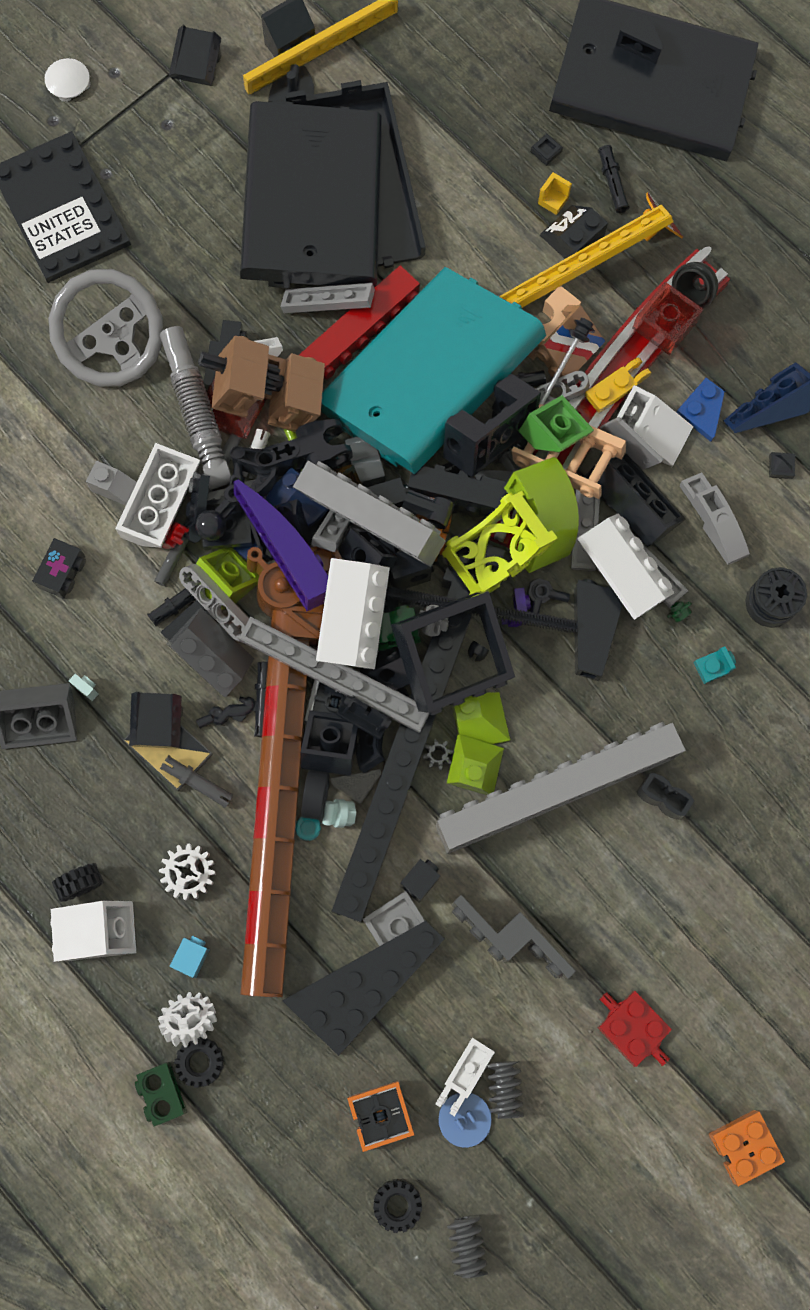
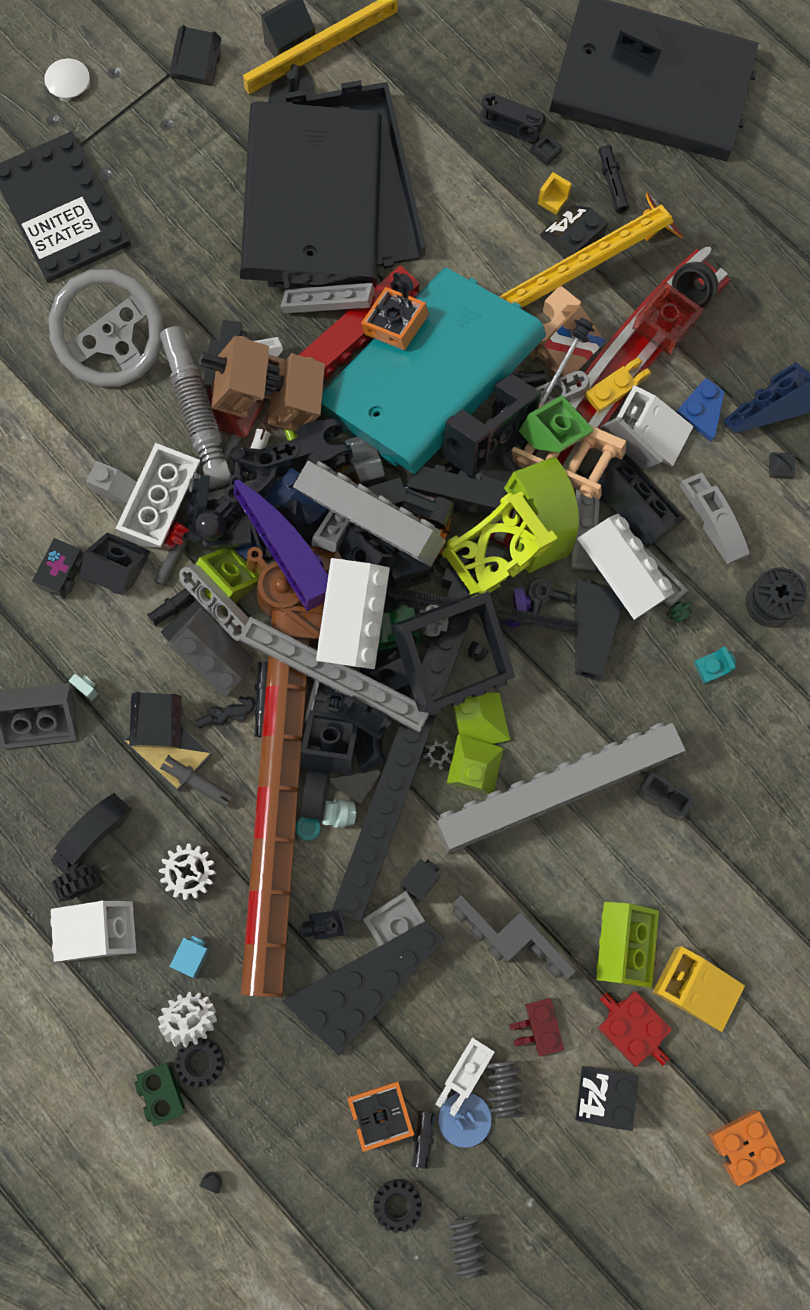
(89, 831): none -> black arch
(113, 563): none -> black slope
(212, 1181): none -> black hinge
(324, 925): none -> black hinge
(395, 318): none -> piece
(402, 283): none -> black plate
(423, 1139): none -> black pin
(512, 117): none -> black piece
(543, 1026): none -> dark red hinge
(607, 1098): none -> black slope
(627, 944): none -> lime slope
(698, 988): none -> yellow slope

